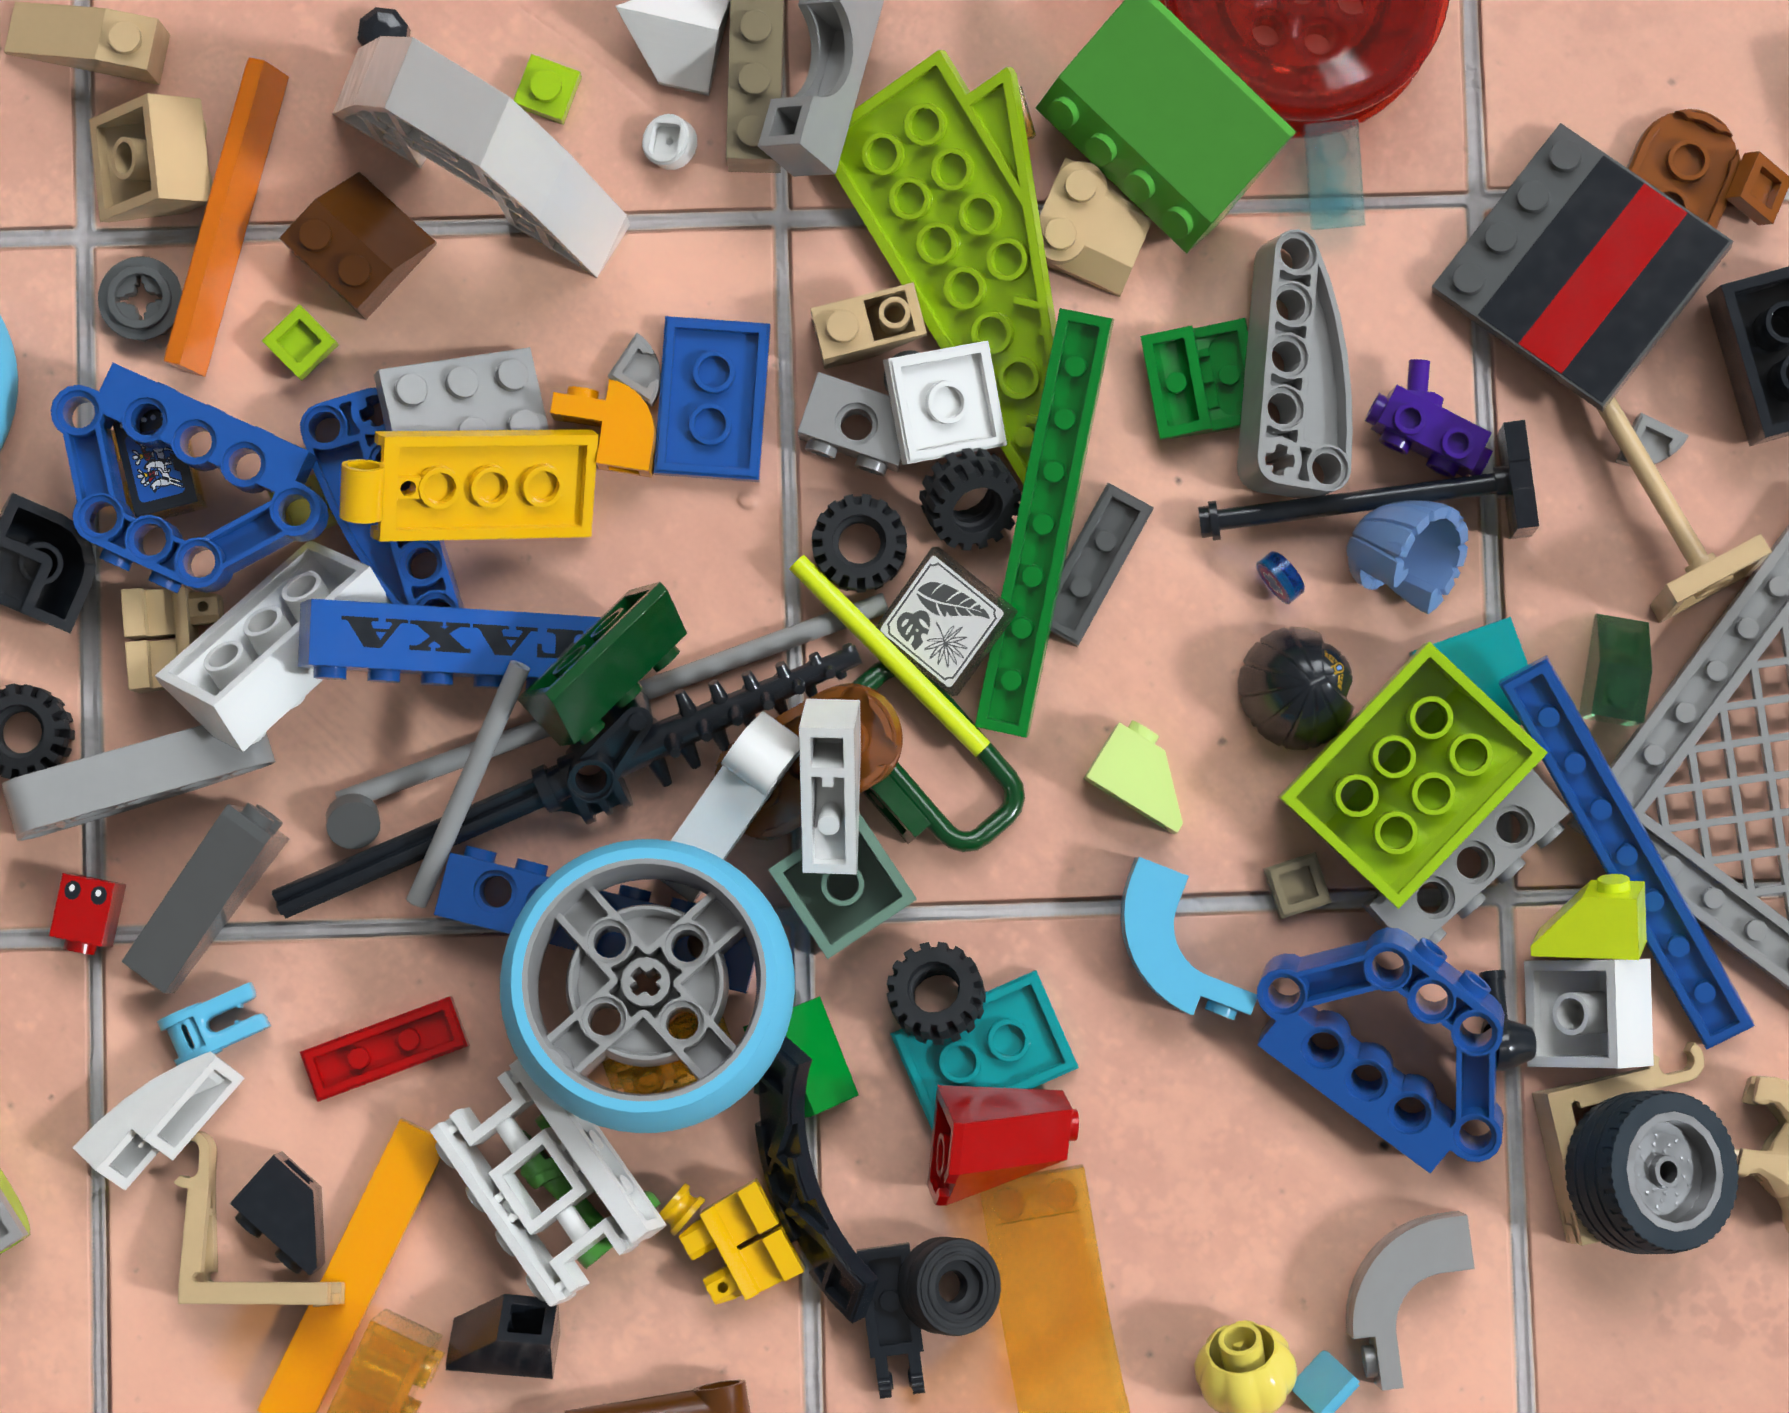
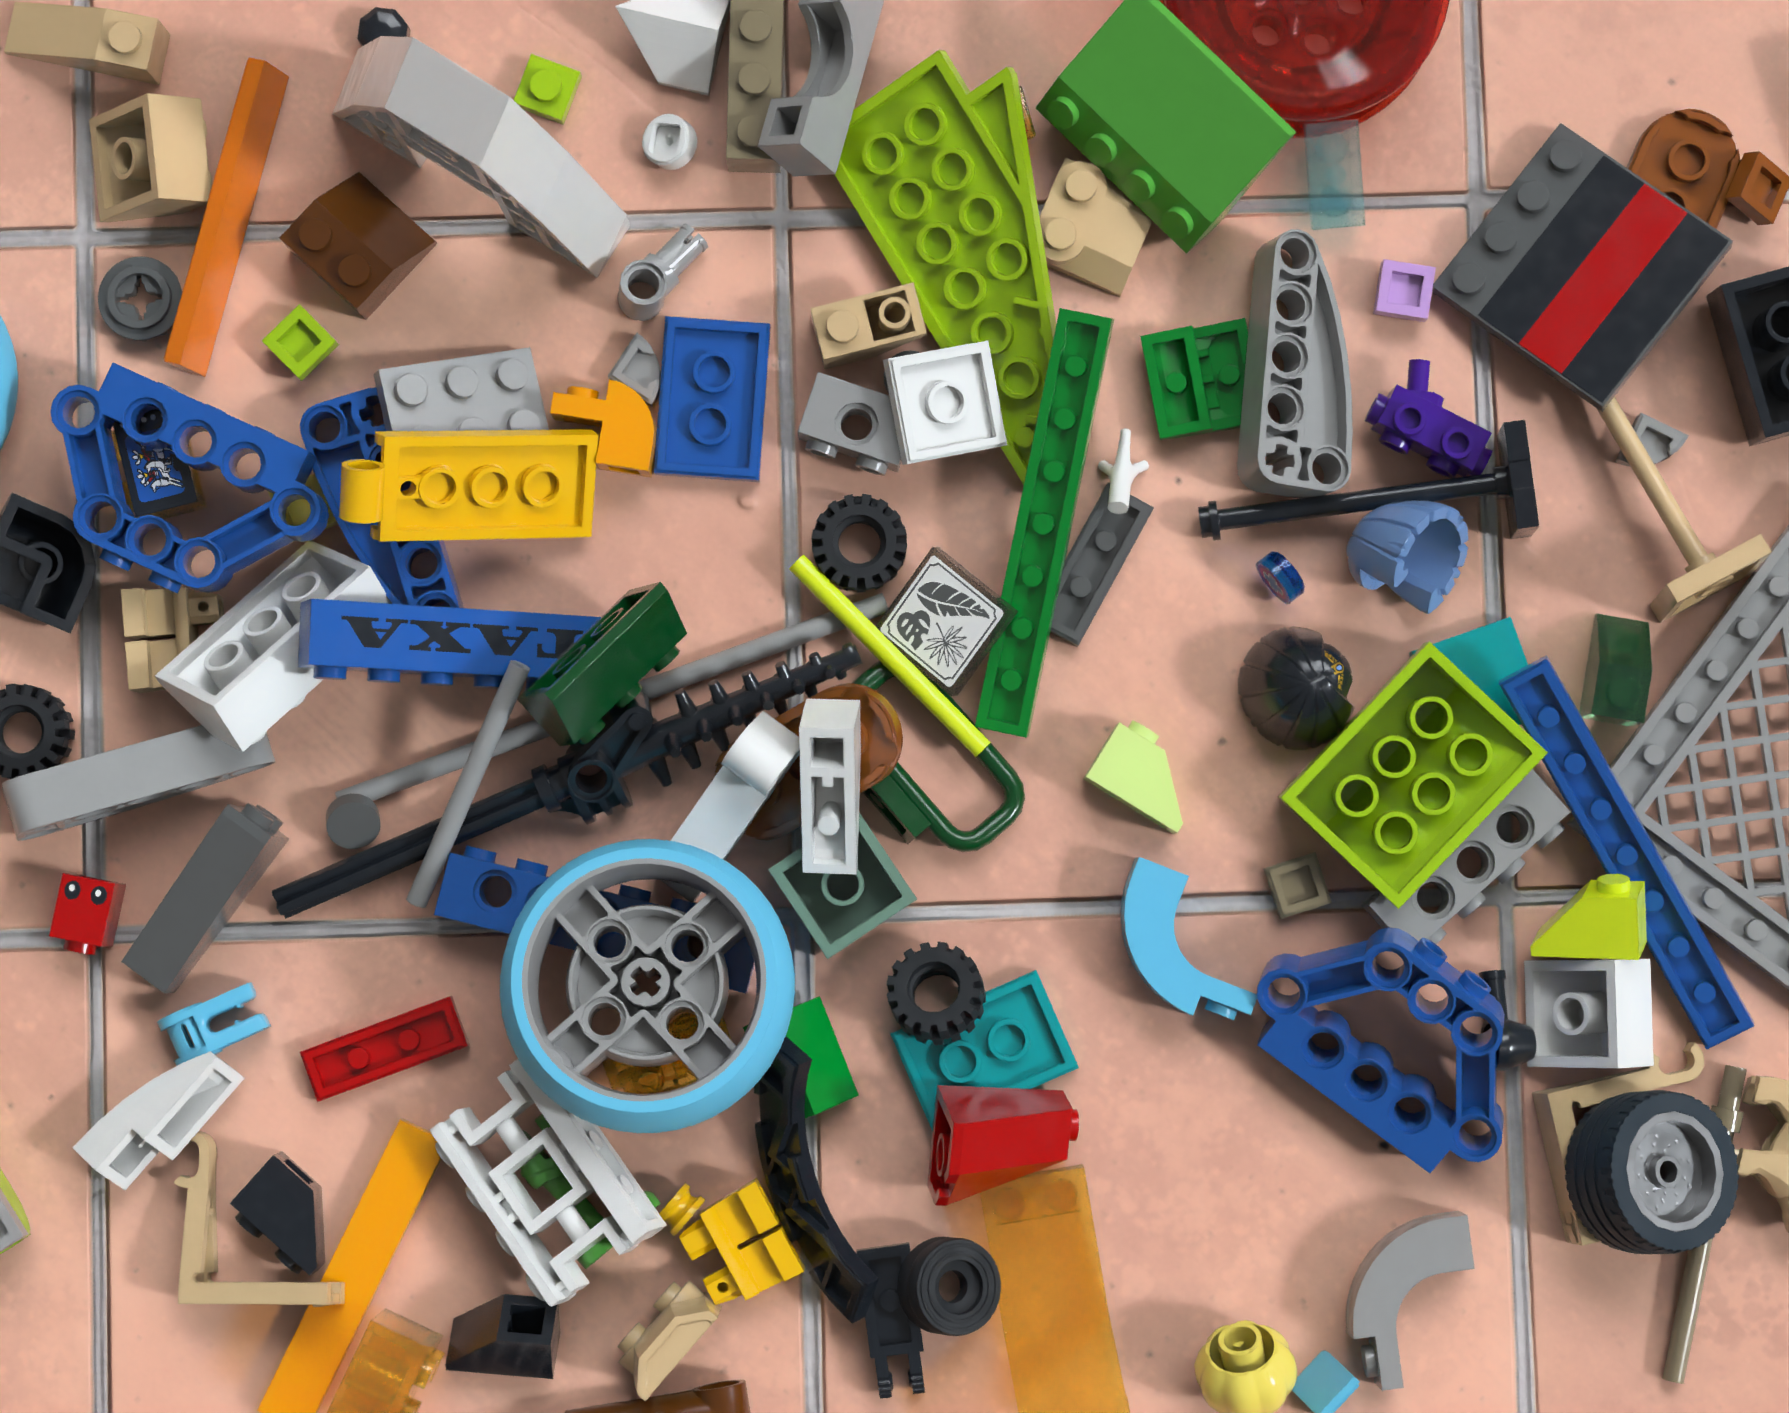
(658, 1348): none -> tan slope
(660, 272): none -> light grey pin
(959, 477): black tyre -> none
(1121, 474): none -> white bar
(1404, 290): none -> lavender plate
(1697, 1258): none -> dark tan bar

